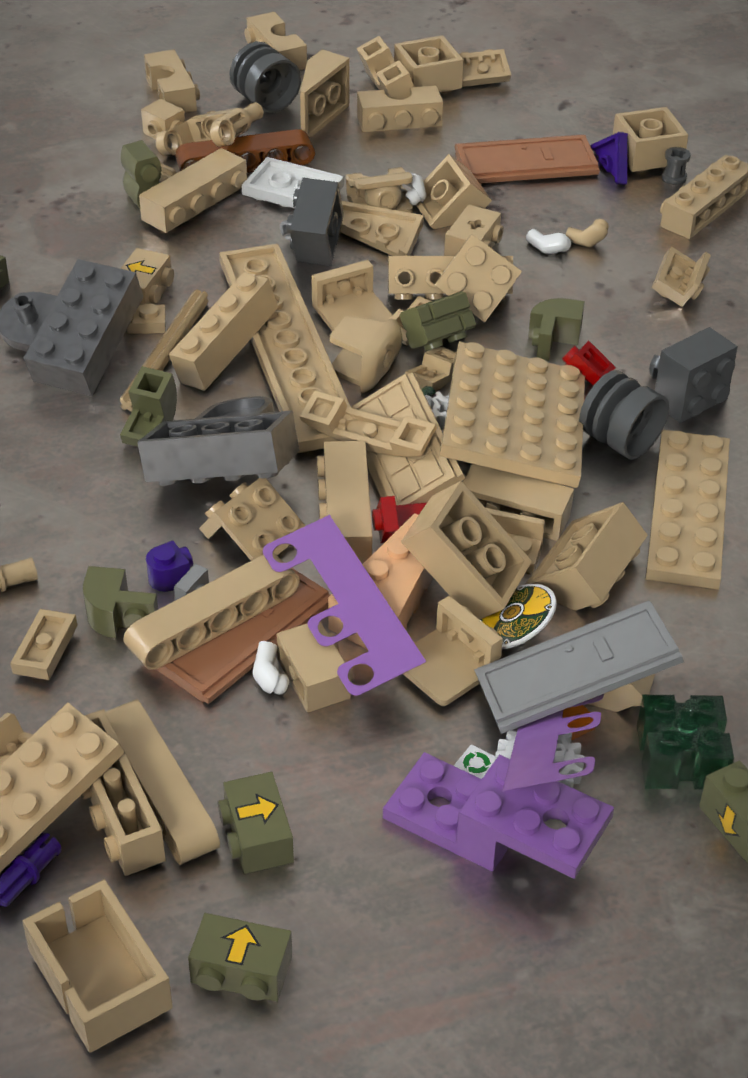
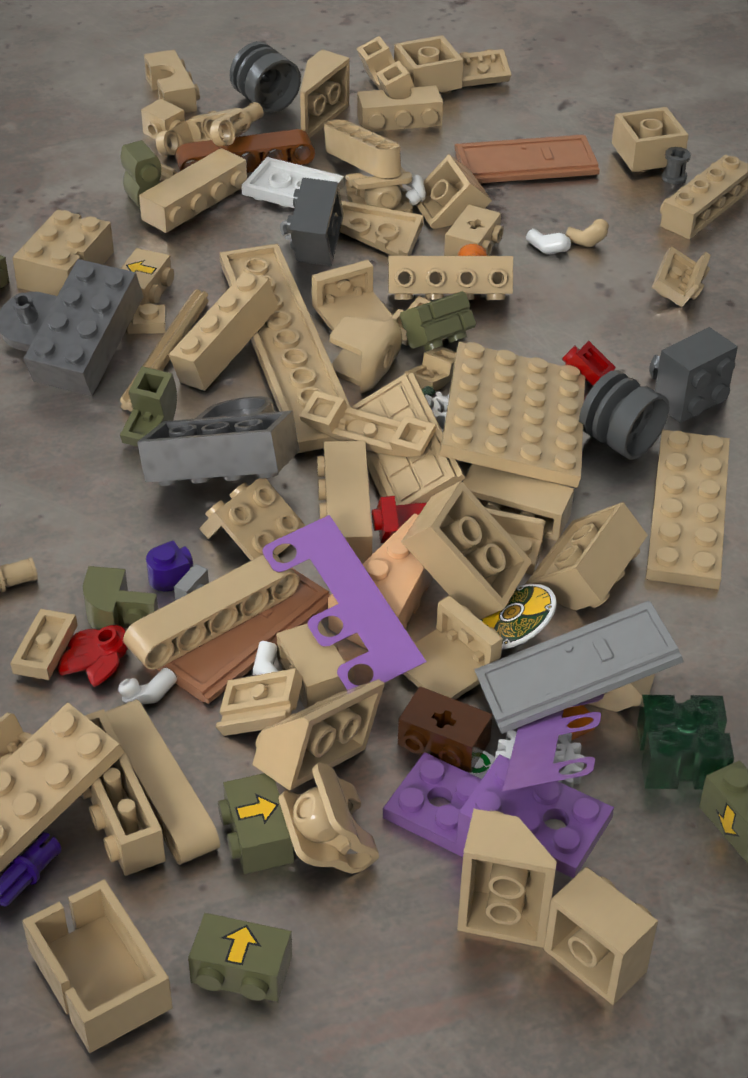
(55, 247): none -> tan piece
(95, 652): none -> red plate
(149, 692): none -> white arm
(259, 701): none -> tan plate
(271, 30): tan arch -> none
(321, 733): none -> tan slope
(323, 824): none -> tan piece
(363, 148): none -> tan beam
(444, 729): none -> reddish brown brick
(481, 275): tan plate -> none
(505, 880): none -> tan slope
(555, 322): olive brick -> none
(600, 934): none -> tan brick
(613, 155): dark purple tile -> none

